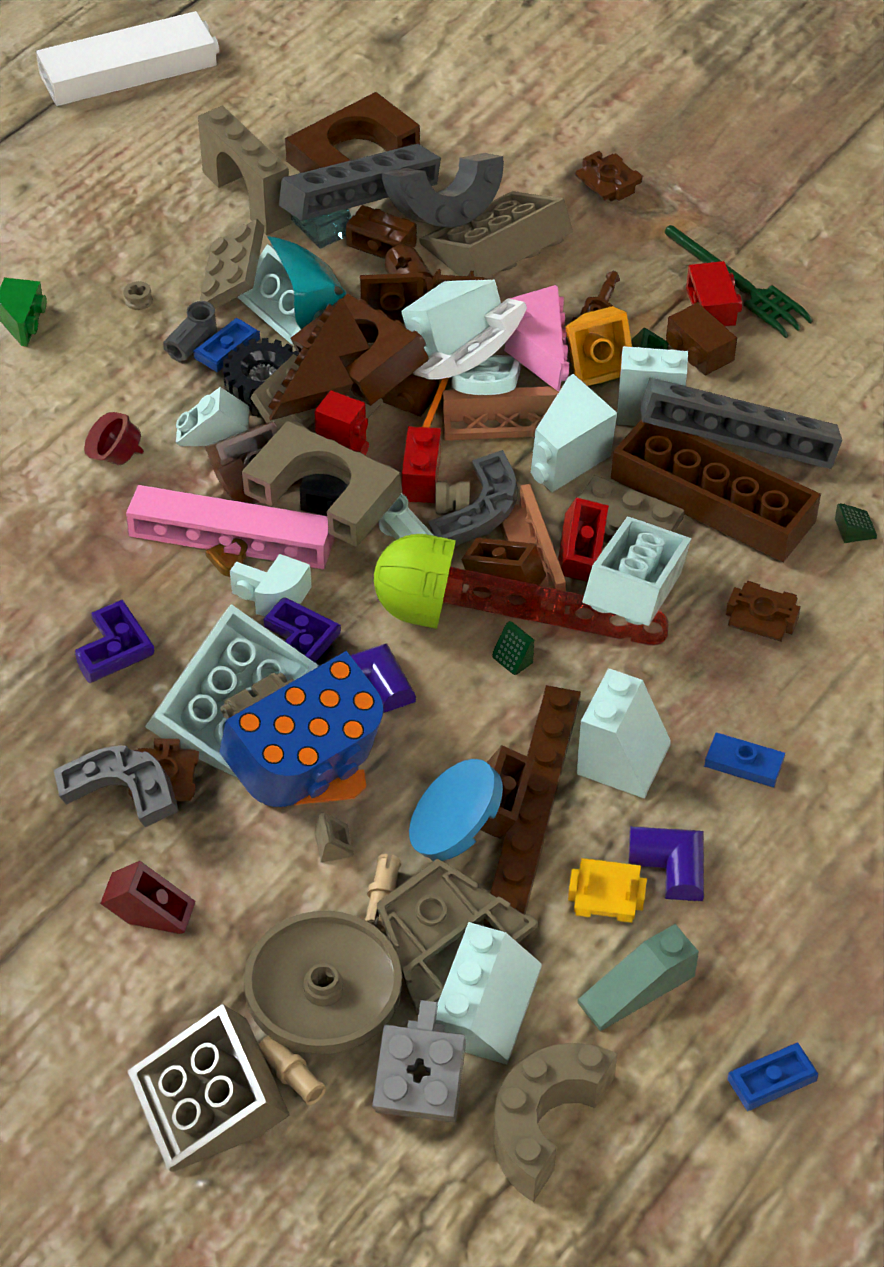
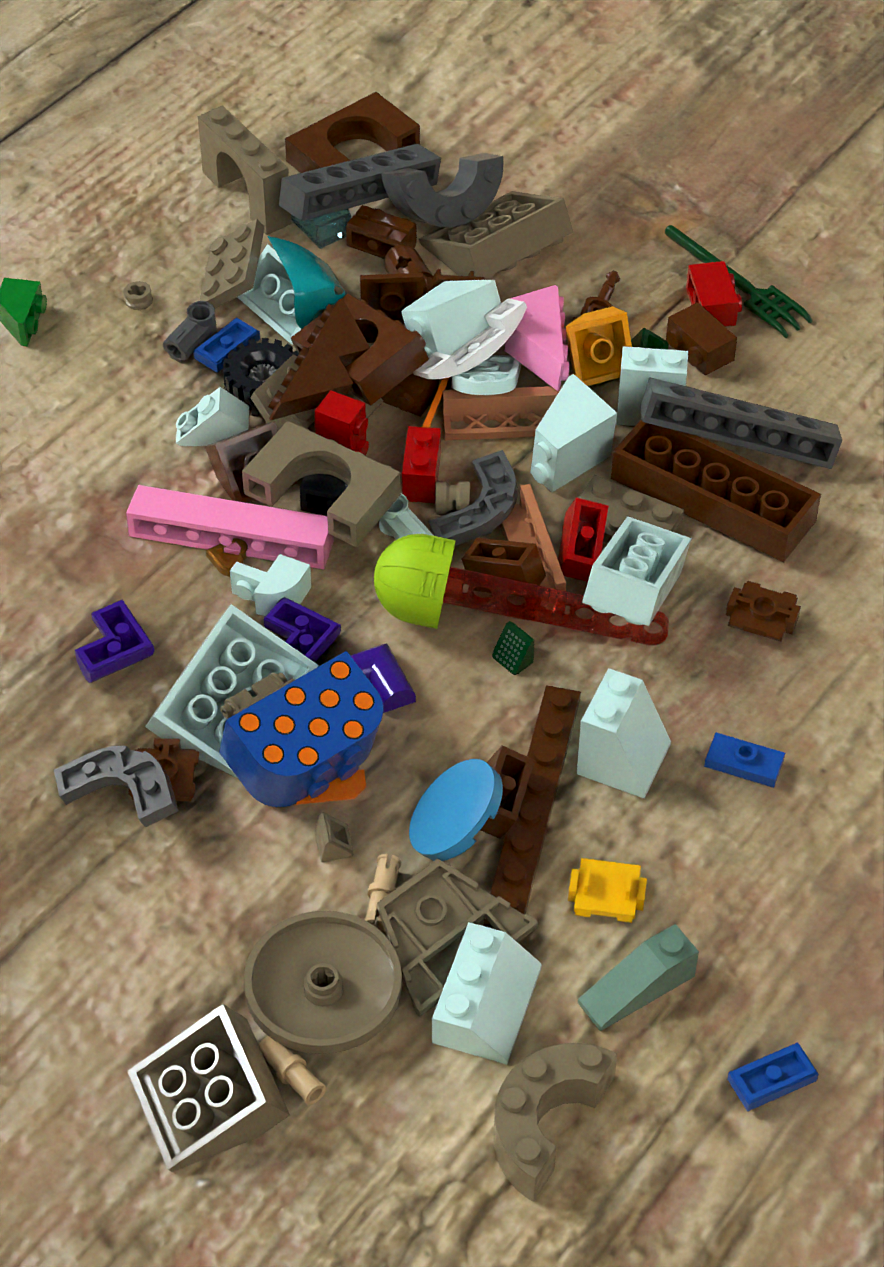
(113, 439): dark red piece -> none
(127, 58): white brick -> none
(147, 899): dark red slope -> none
(232, 476): reddish brown piece -> none
(413, 1046): light grey hinge -> none
(608, 176): reddish brown piece -> none
(676, 851): dark purple brick -> none
(854, 524): dark green slope -> none

